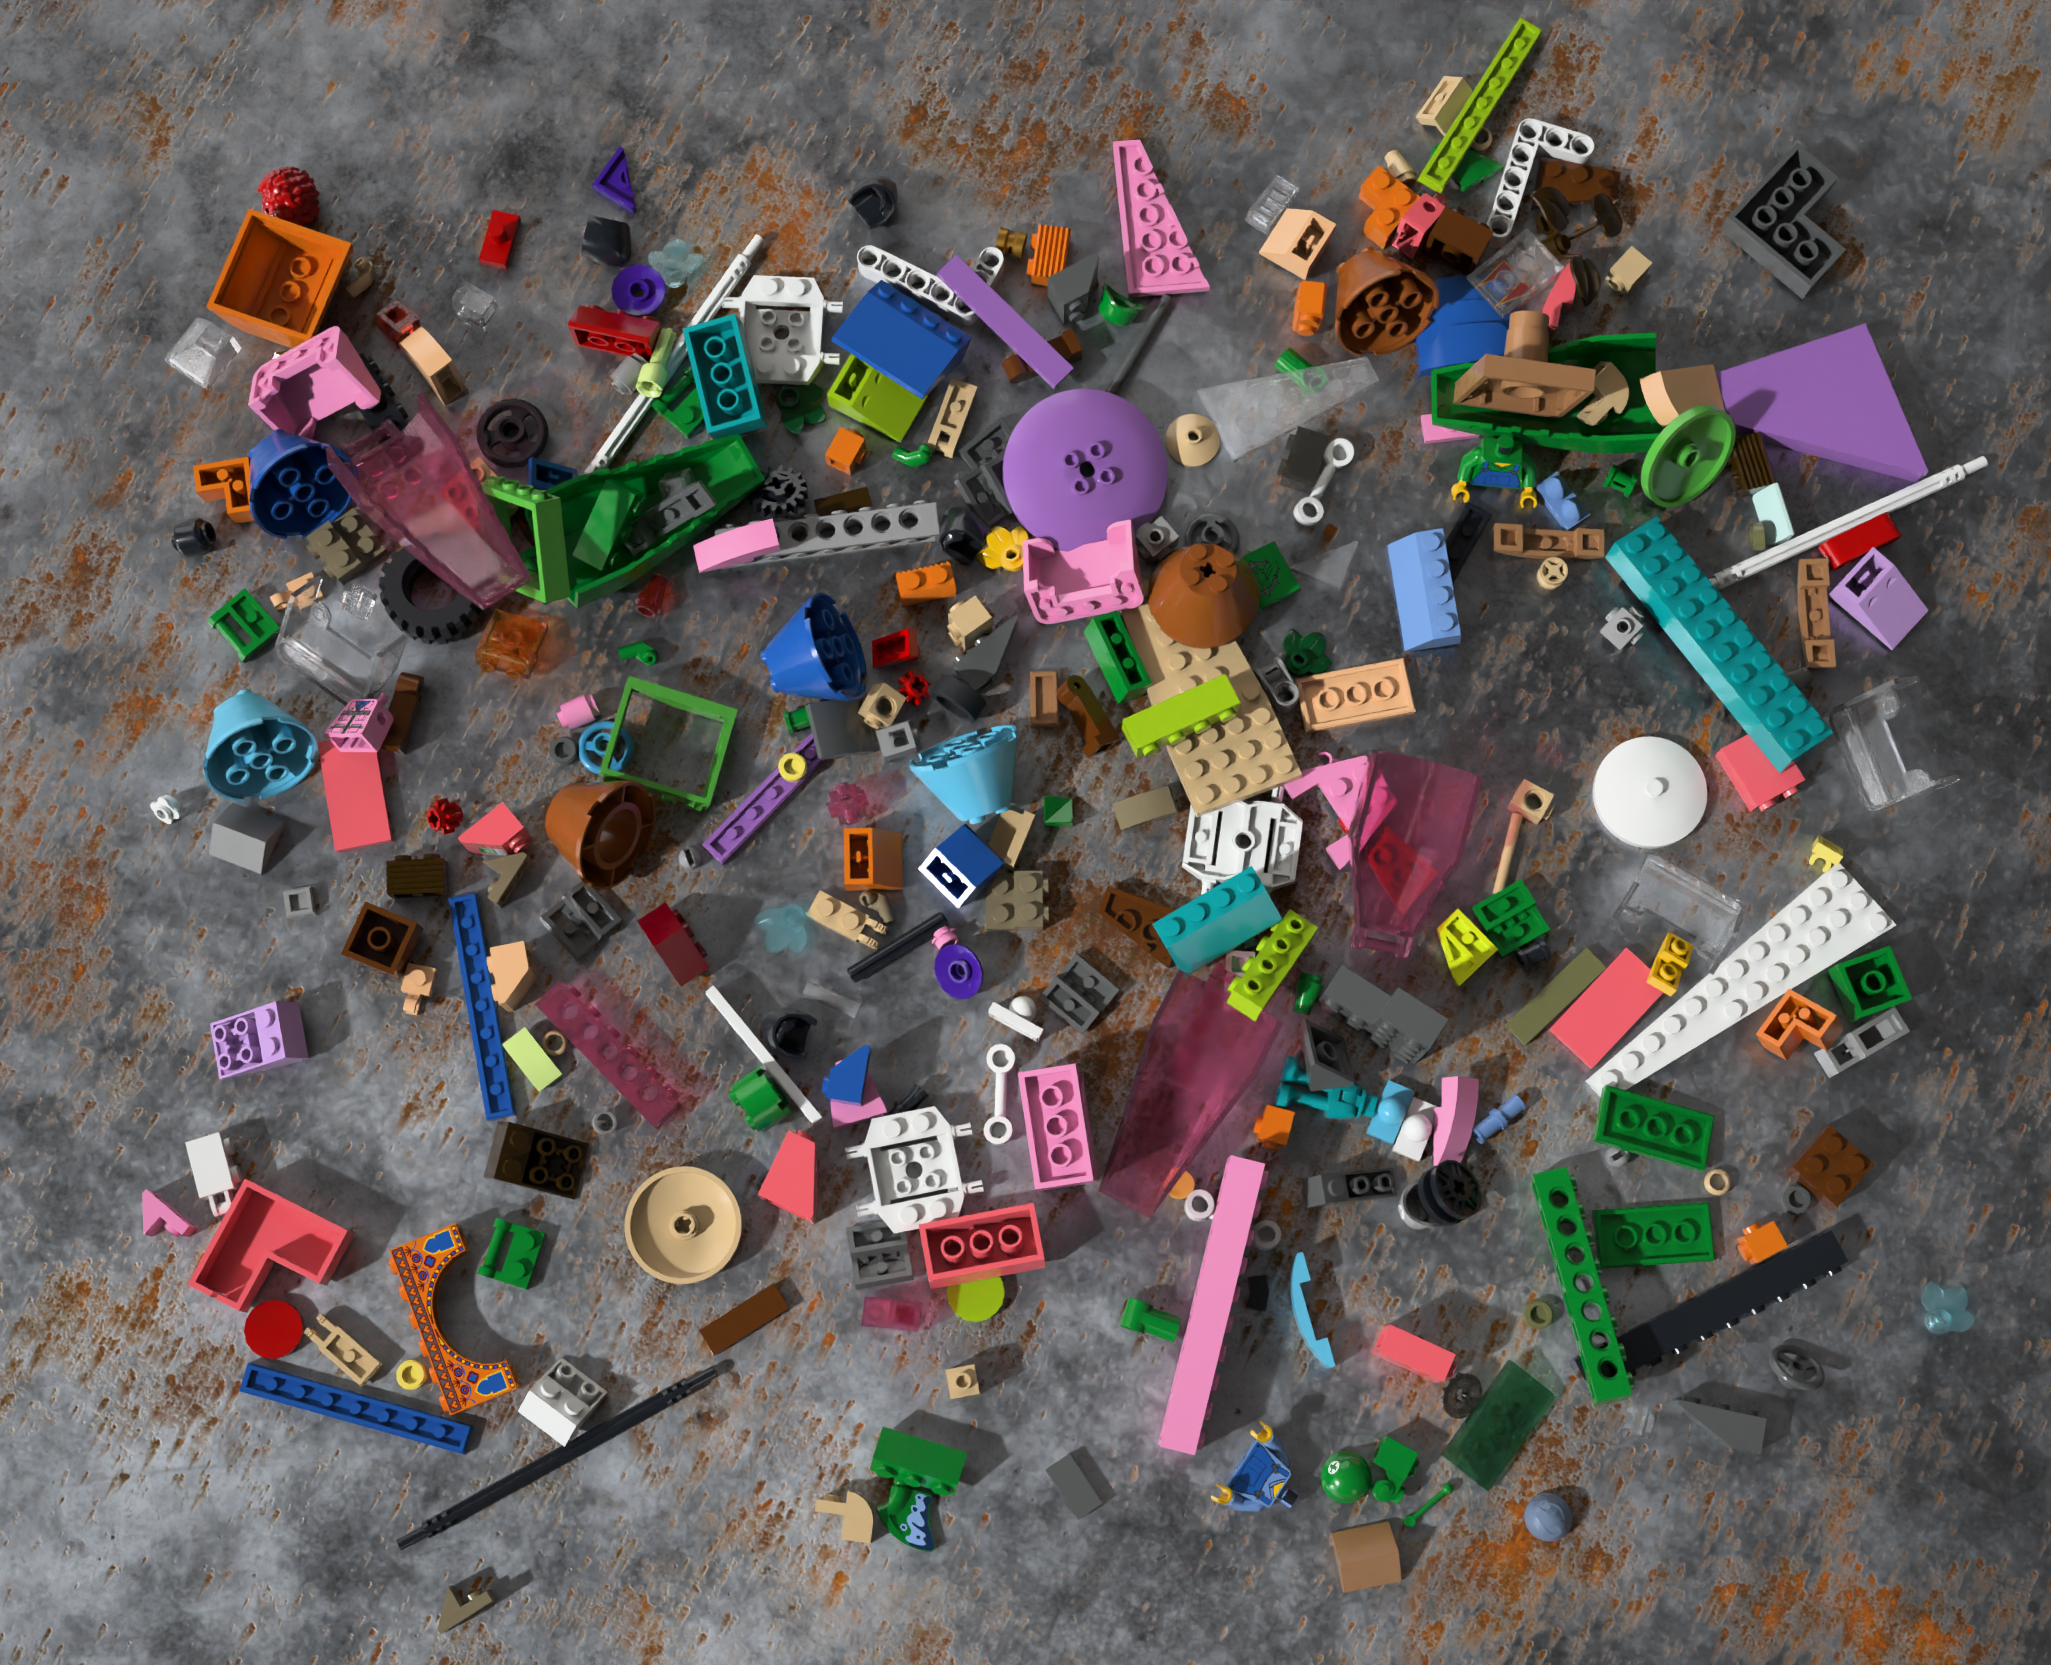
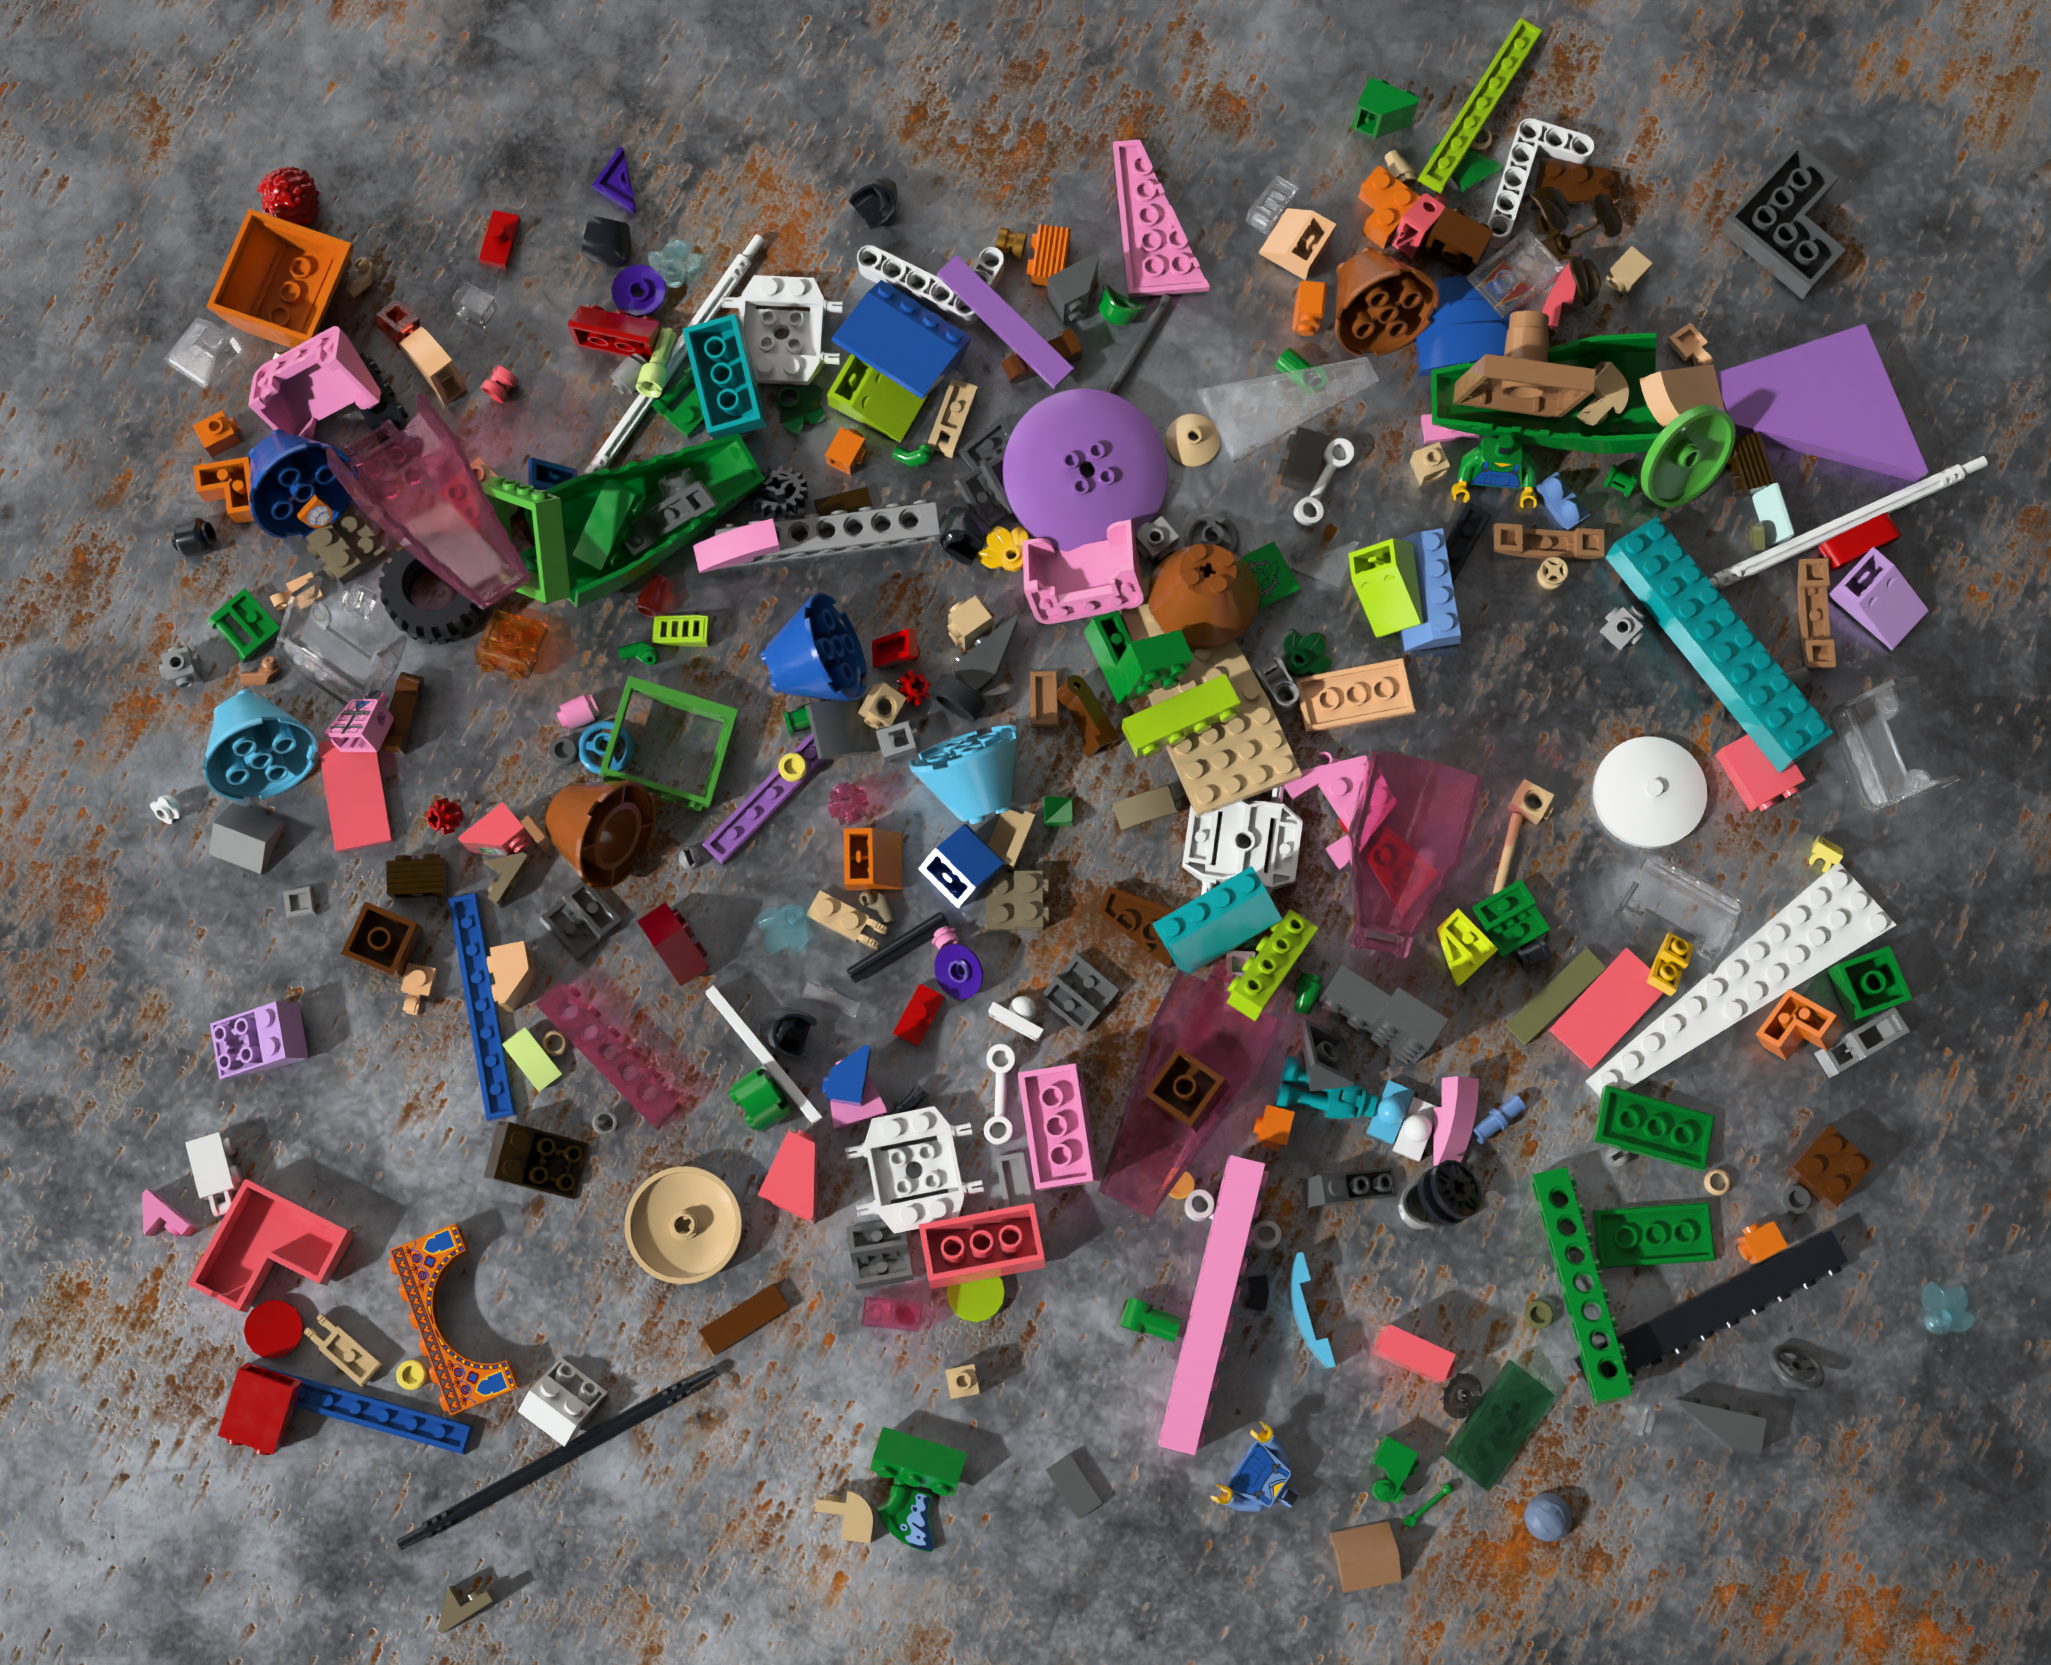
(188, 667): none -> light grey brick
(217, 433): none -> orange brick
(259, 1409): none -> red brick
(263, 676): none -> nougat arm
(315, 513): none -> tile
(499, 384): none -> coral wheel
(519, 410): black wheel -> none
(521, 1255): green plate -> none
(537, 834): none -> medium nougat tile
(691, 620): none -> lime slope
(918, 1015): none -> red tile
(925, 584): orange brick -> none
(1013, 1179): none -> light grey tile
(1154, 663): none -> green brick
(1187, 1089): none -> reddish brown brick
(1346, 1477): green helmet -> none
(1384, 109): none -> green slope
(1387, 585): none -> lime slope
(1429, 464): none -> tan brick
(1445, 103): tan panel -> none
(1690, 344): none -> light nougat plate

